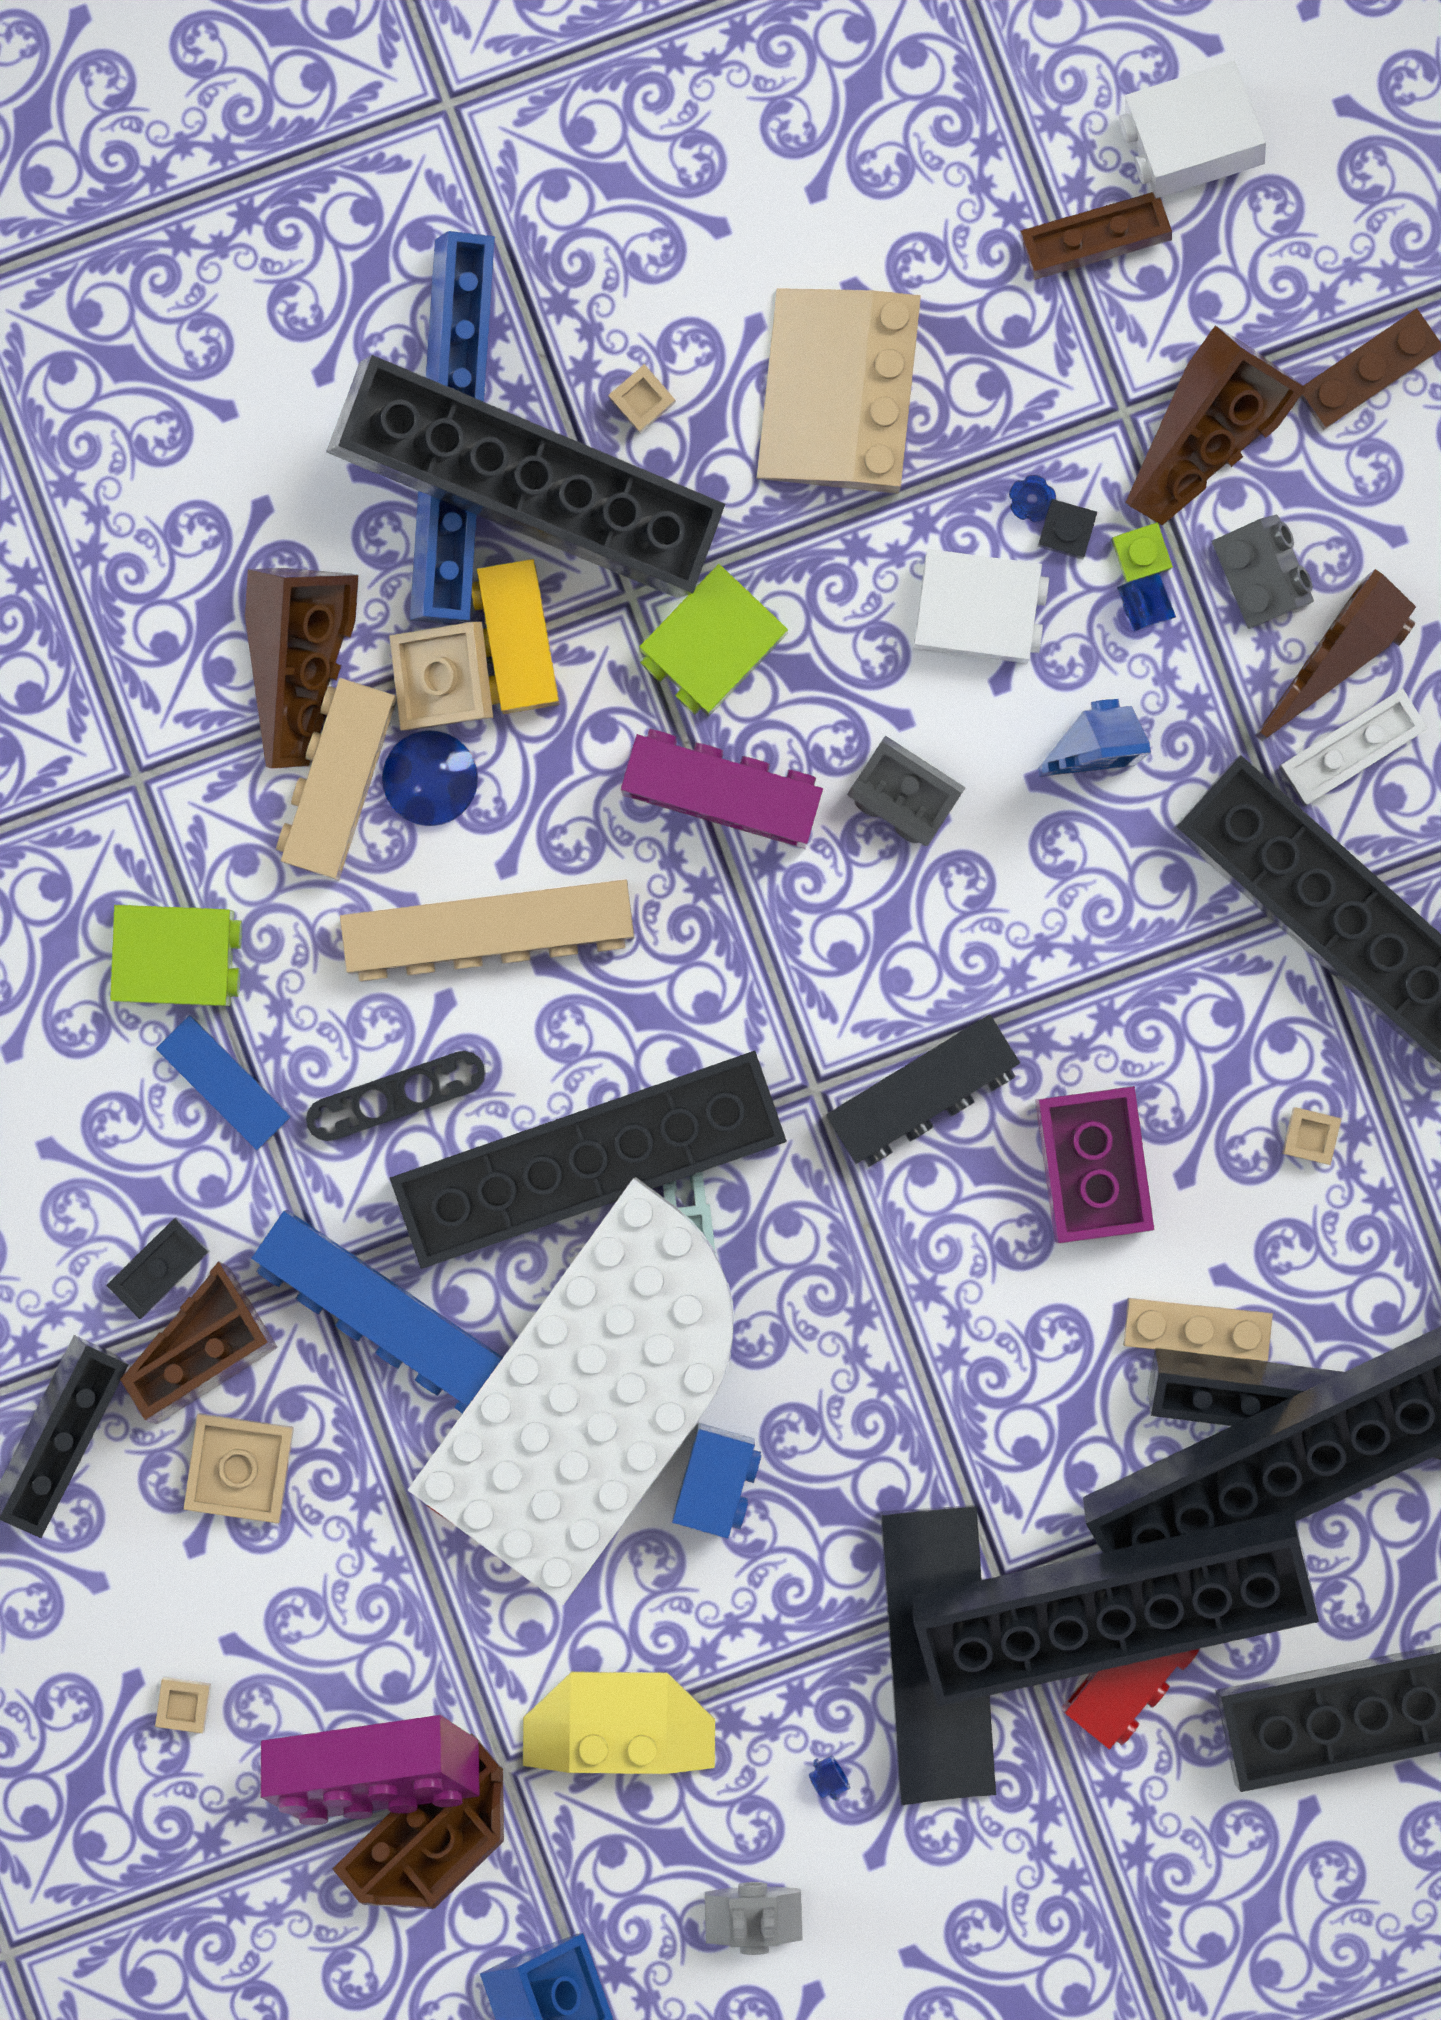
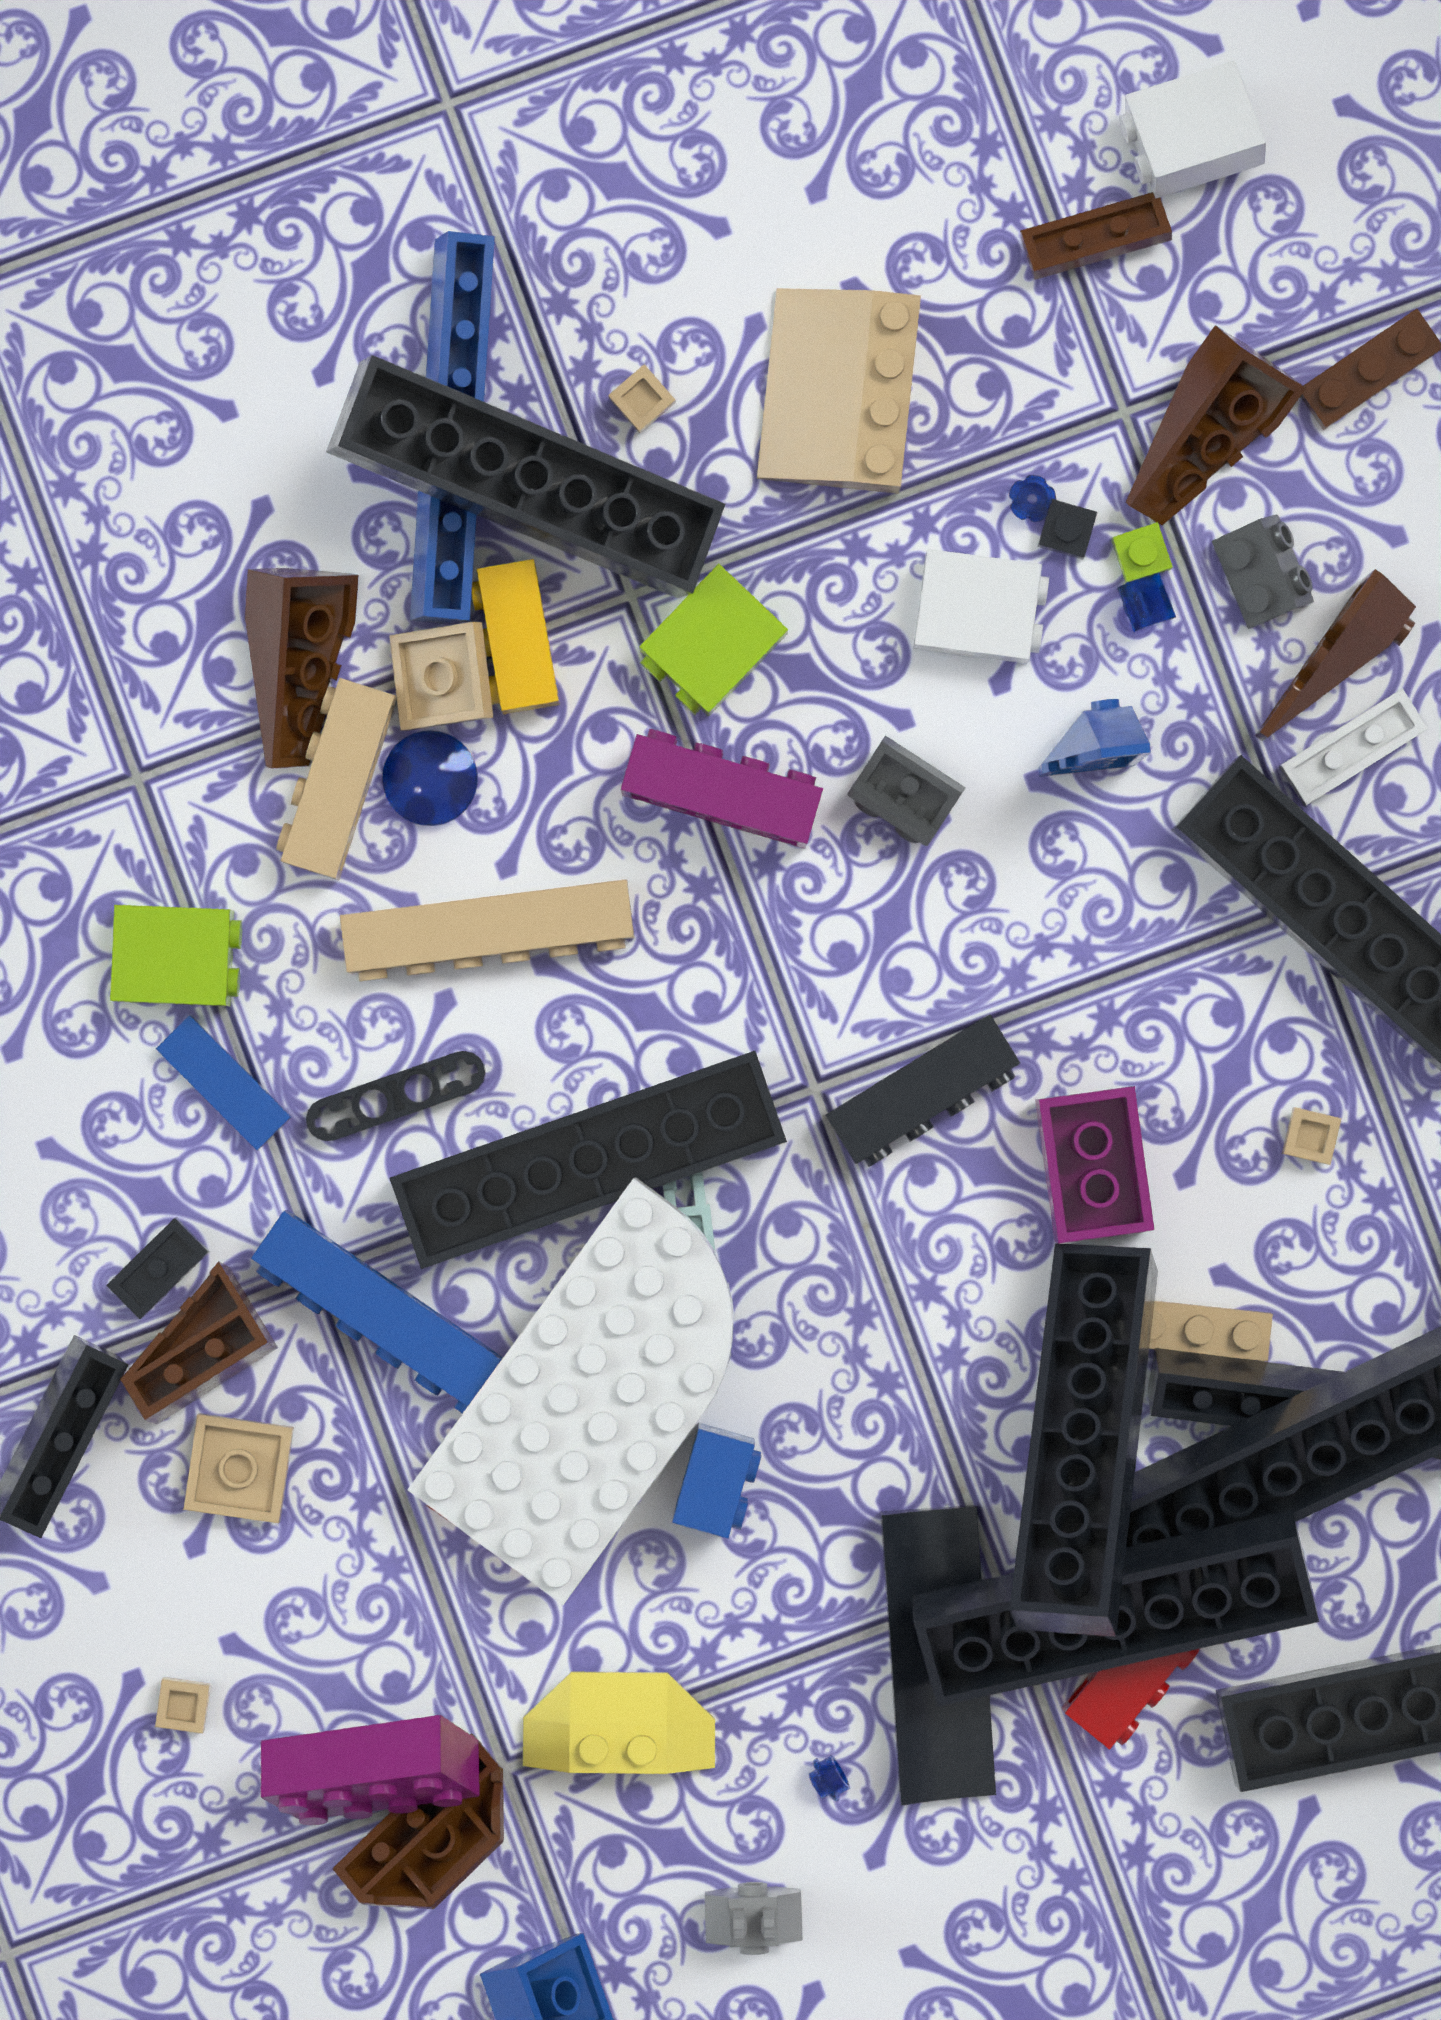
(1084, 1440): none -> black brick

